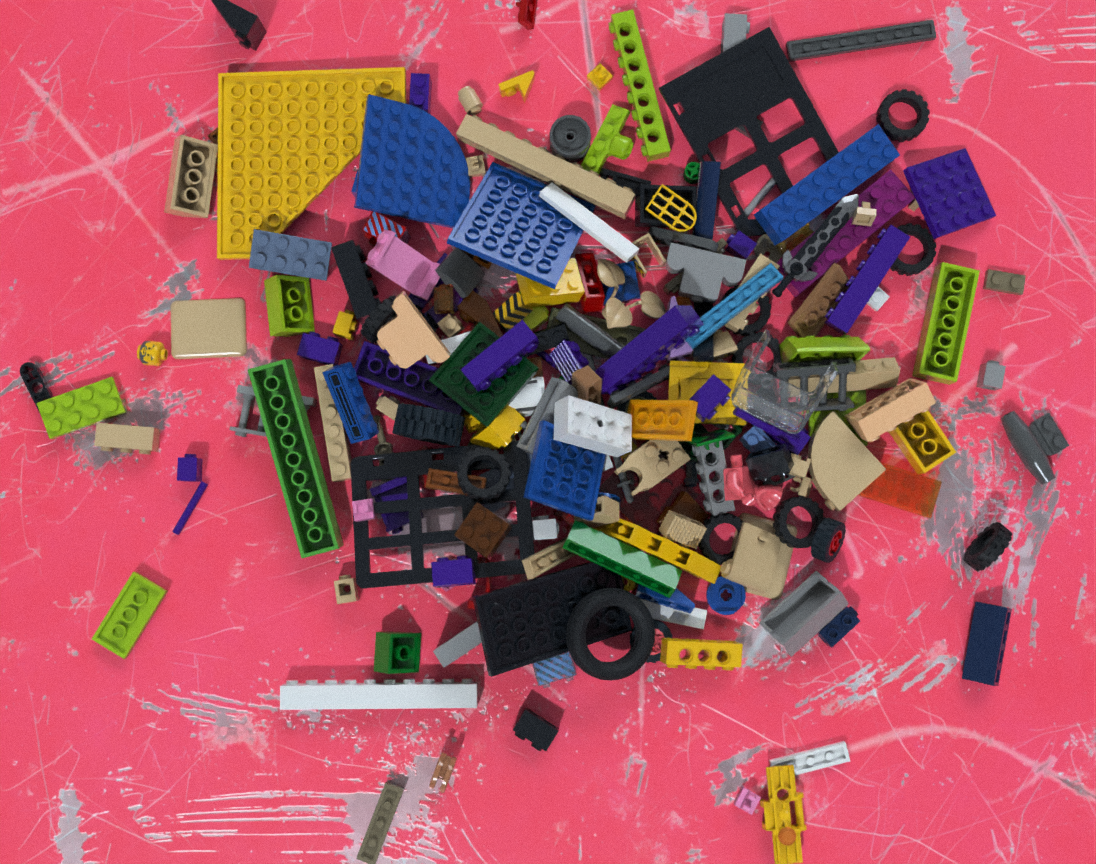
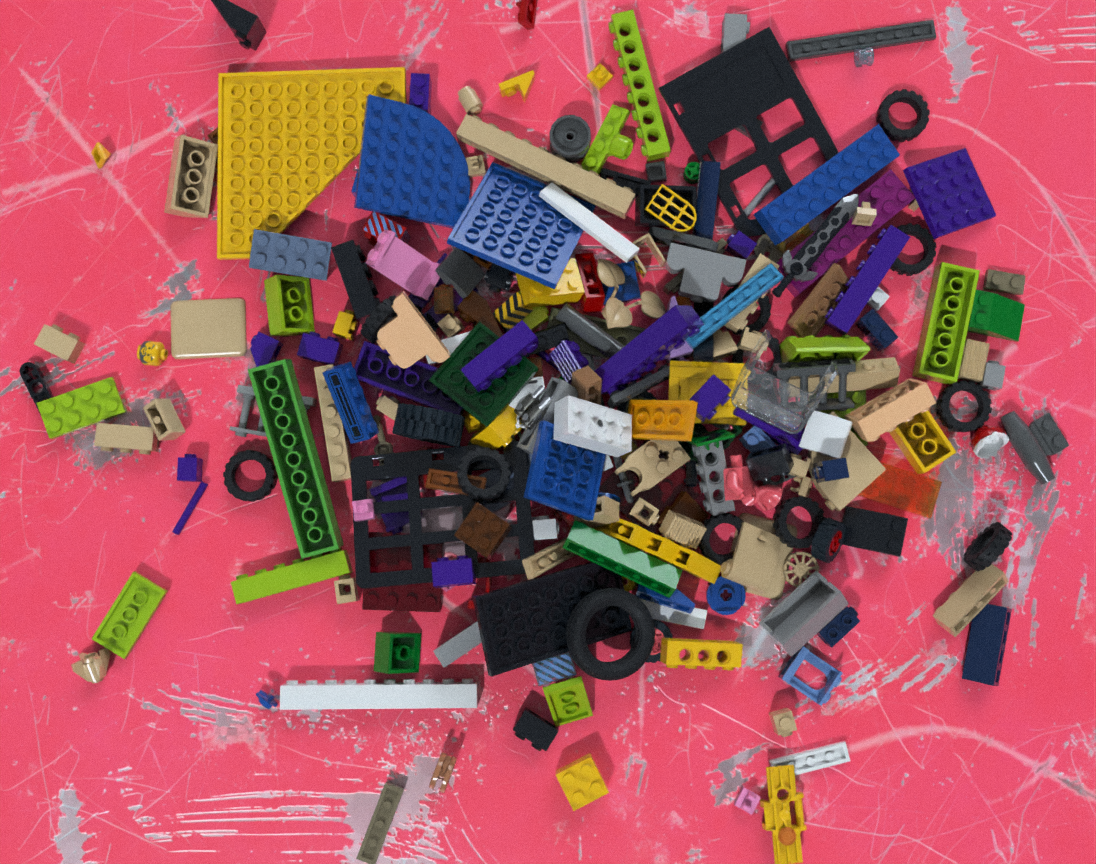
(60, 344): none -> tan brick
(91, 666): none -> tan brick
(100, 154): none -> yellow slope
(164, 419): none -> tan brick
(230, 473): none -> black tyre
(265, 349): none -> dark purple slope
(266, 700): none -> blue piece
(290, 577): none -> lime brick
(404, 597): none -> dark red plate
(498, 279): none -> black brick
(530, 409): none -> clear smoke piece
(568, 701): none -> lime plate
(581, 781): none -> yellow brick
(641, 505): none -> tan brick
(656, 171): none -> dark grey tile
(749, 340): none -> tan brick
(783, 722): none -> tan brick
(799, 569): none -> tan wheel
(819, 696): none -> medium blue panel
(825, 434): none -> white slope
(830, 470): none -> dark blue brick
(863, 57): none -> clear light blue wheel
(874, 531): none -> black slope
(876, 330): none -> dark blue brick
(970, 599): none -> tan brick
(973, 360): none -> tan brick
(982, 400): none -> black tyre
(988, 441): none -> white hair
(996, 316): none -> green slope

